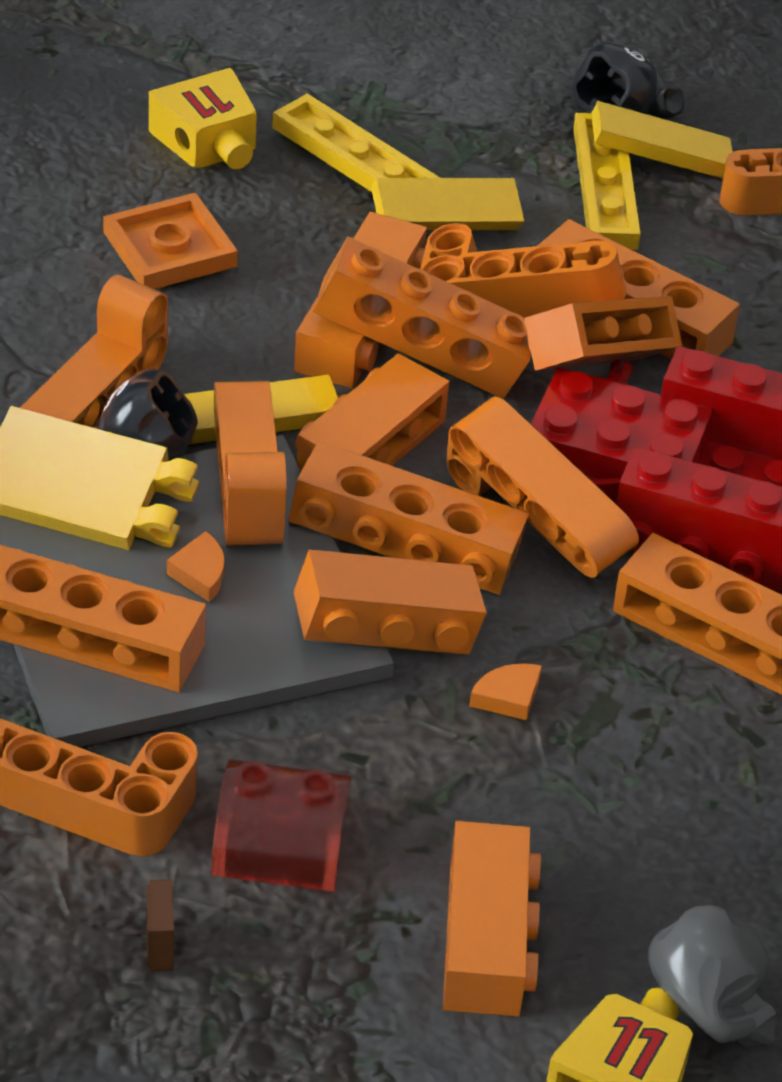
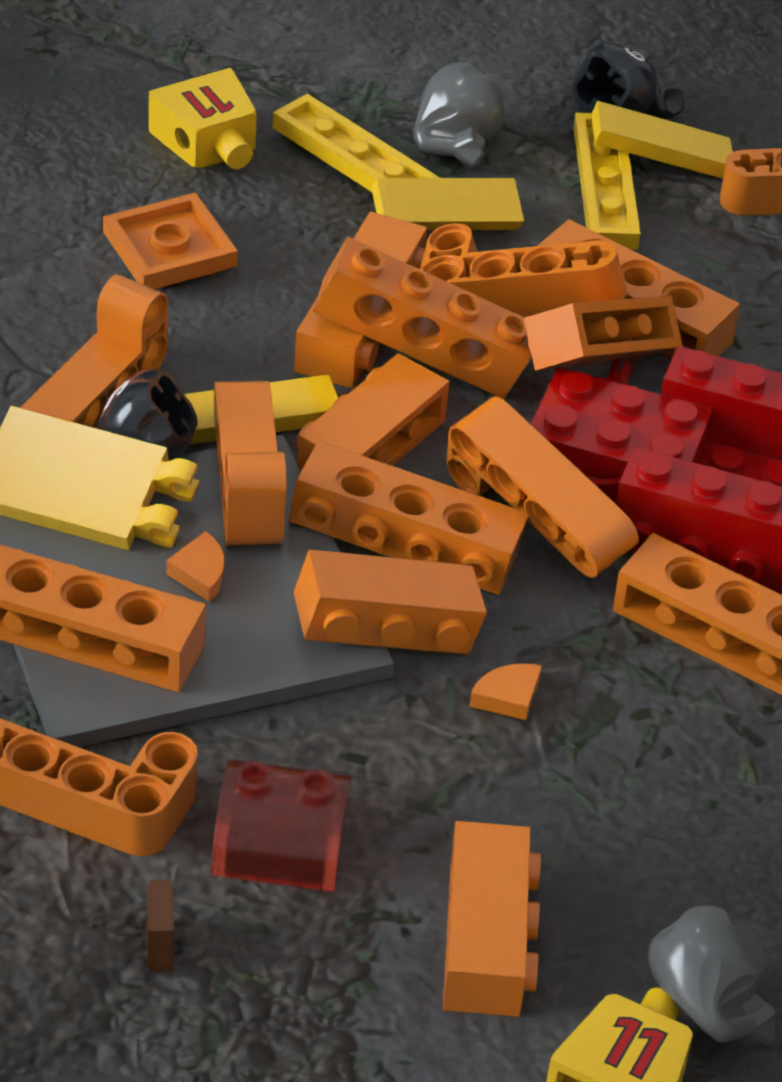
(459, 113): none -> dark grey piece

